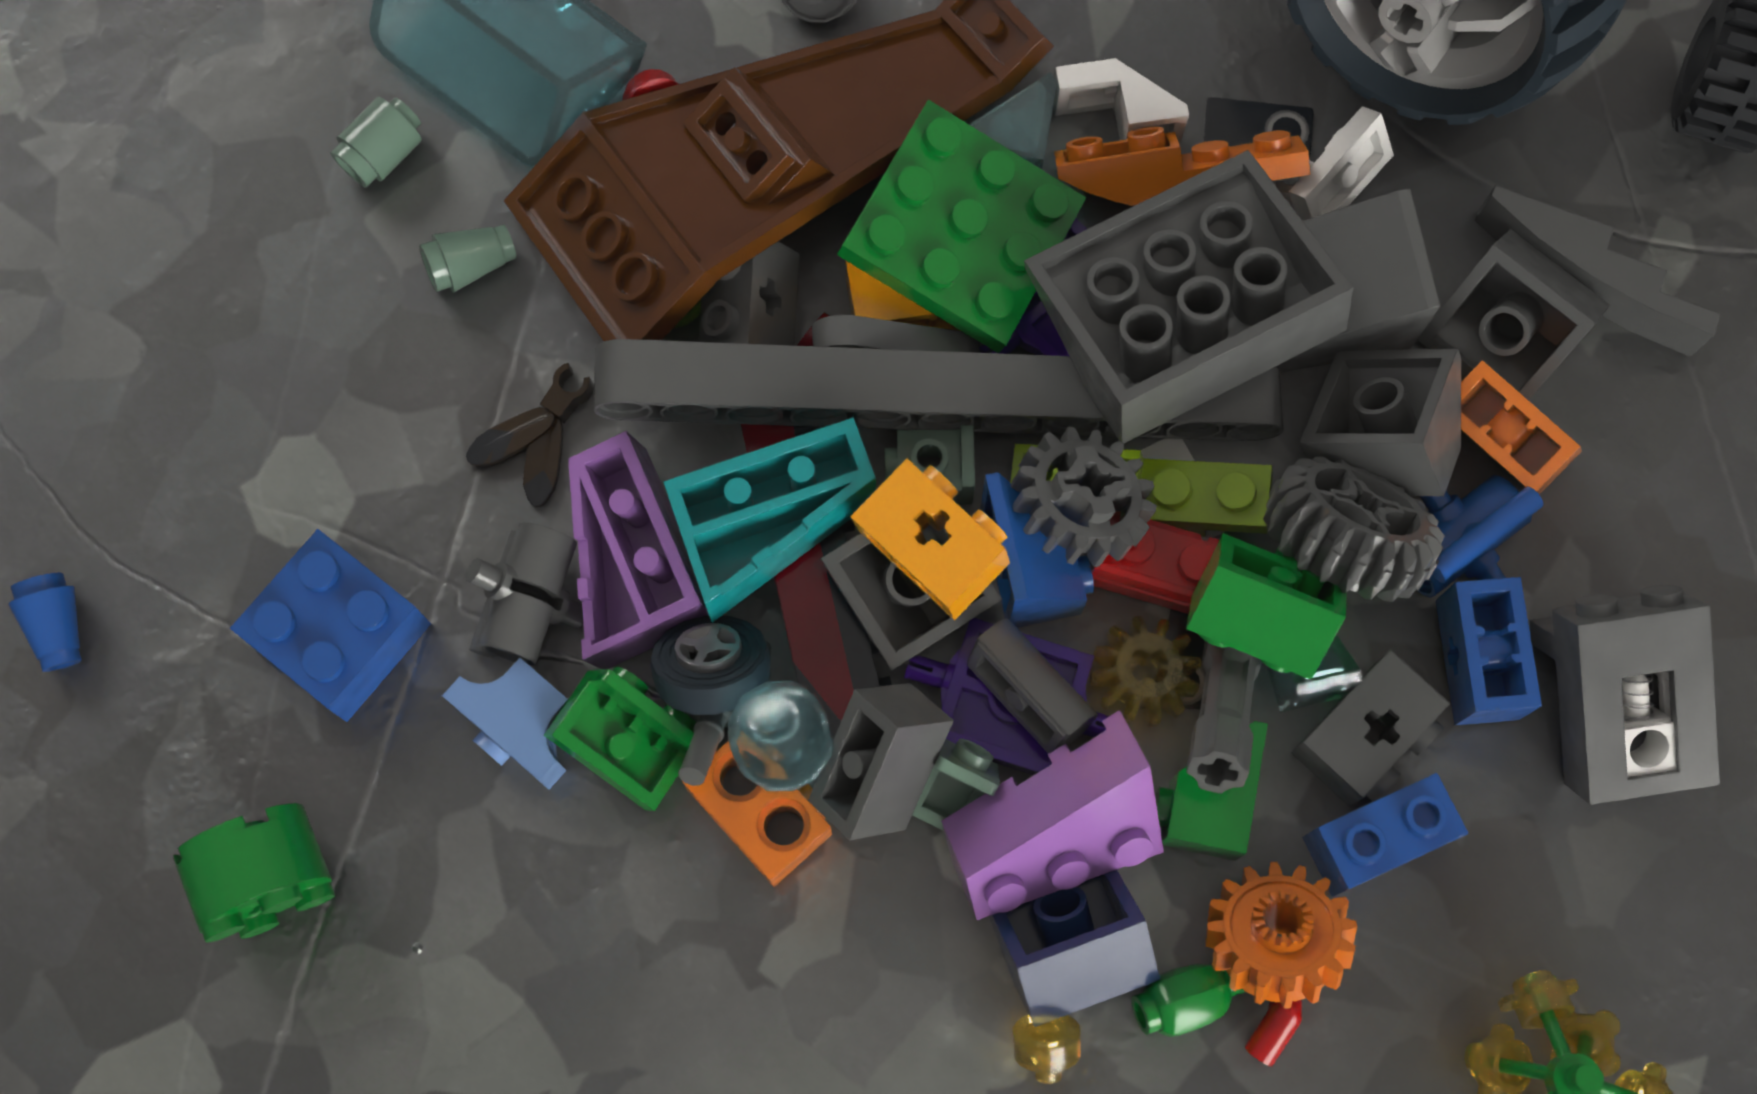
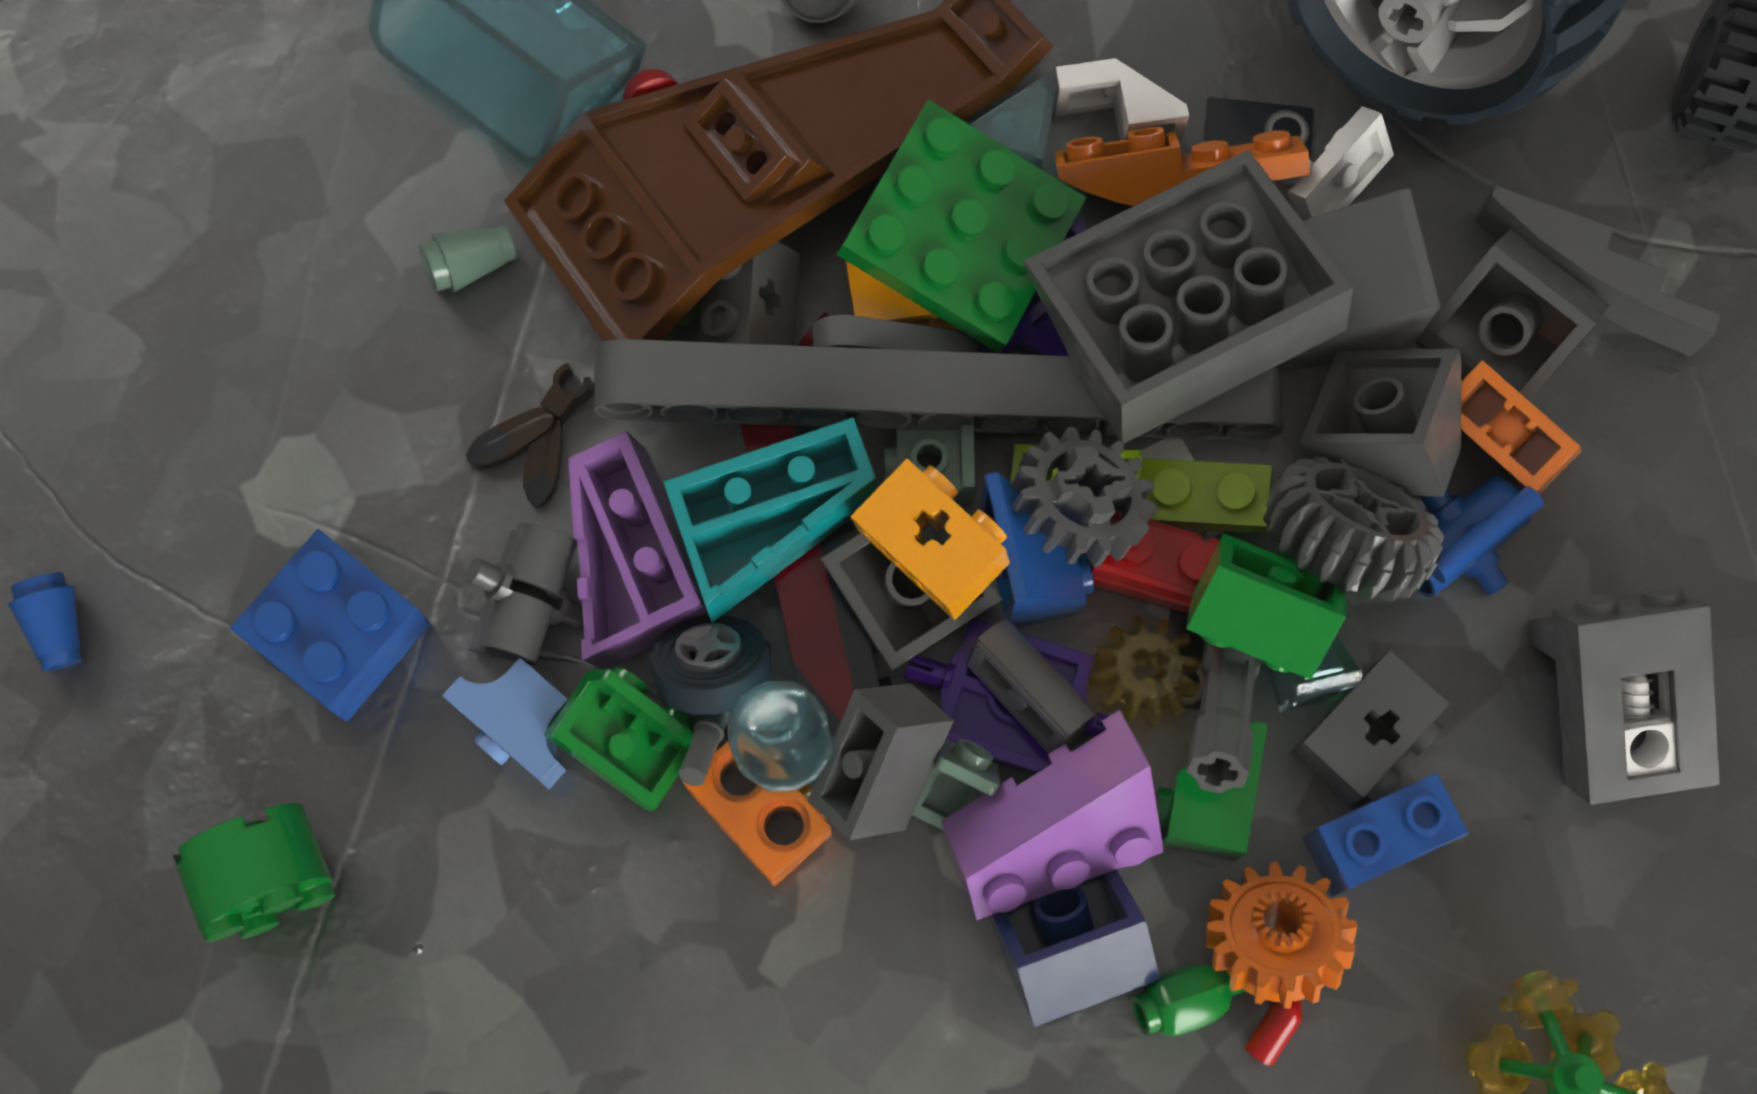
(377, 140): sand green brick -> none
(1047, 1047): clear yellow tile -> none
(1488, 651): blue brick -> none

